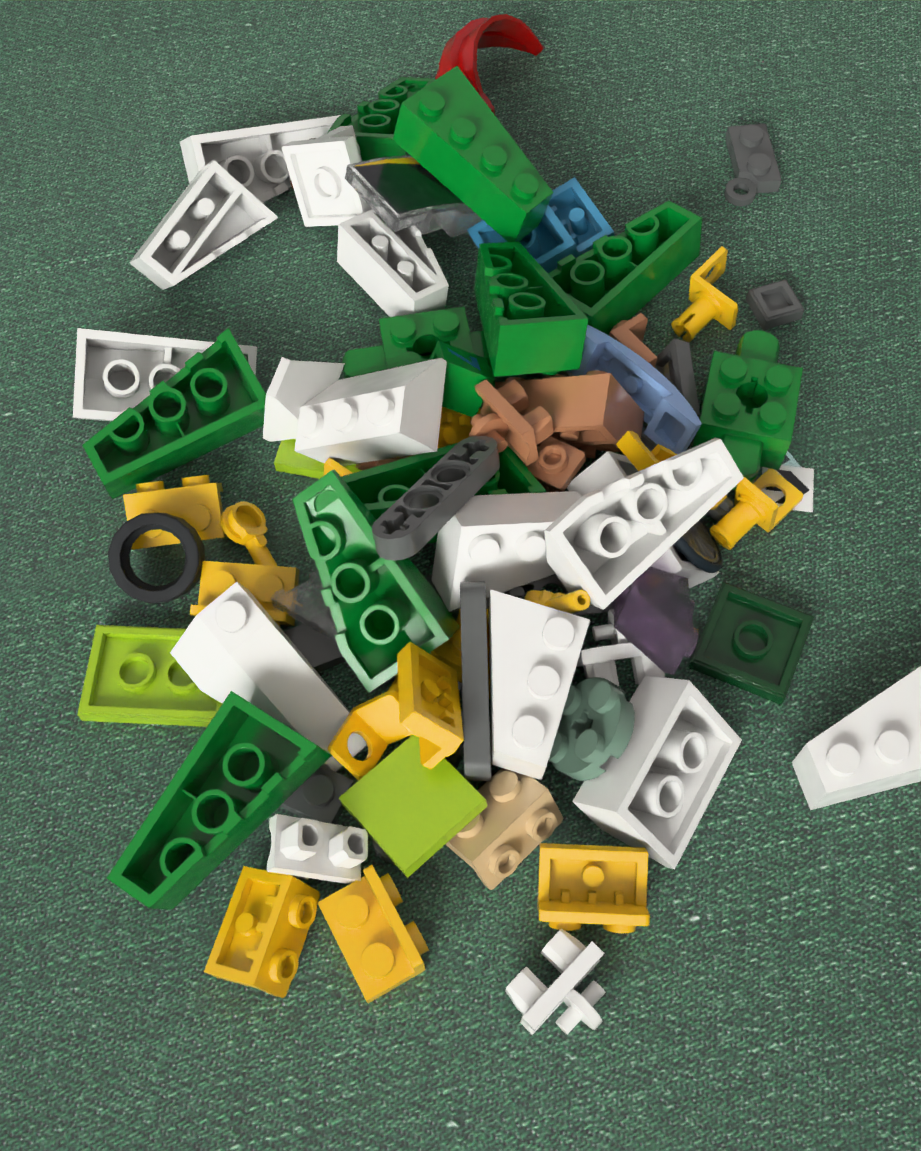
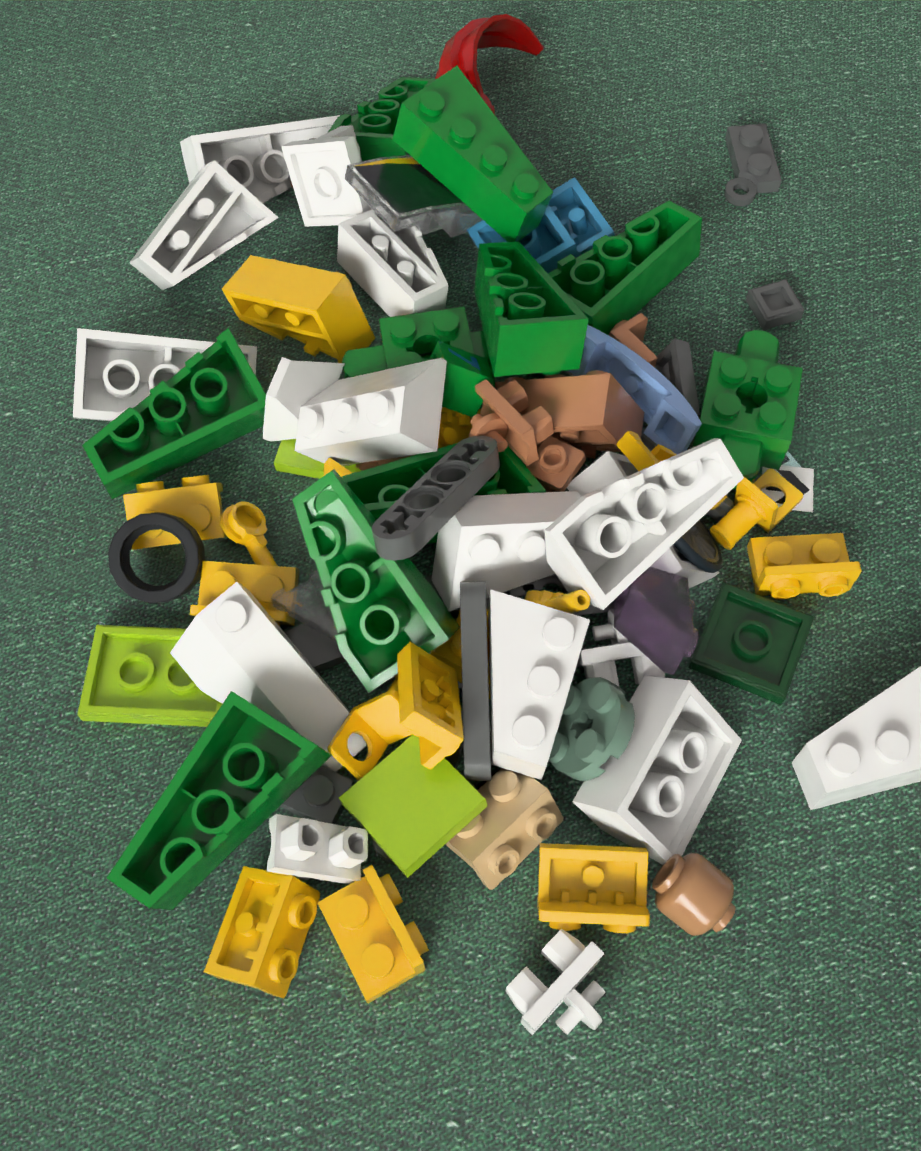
(300, 303): none -> yellow wedge
(694, 894): none -> medium nougat head
(706, 300): yellow bracket -> none
(801, 565): none -> yellow bracket

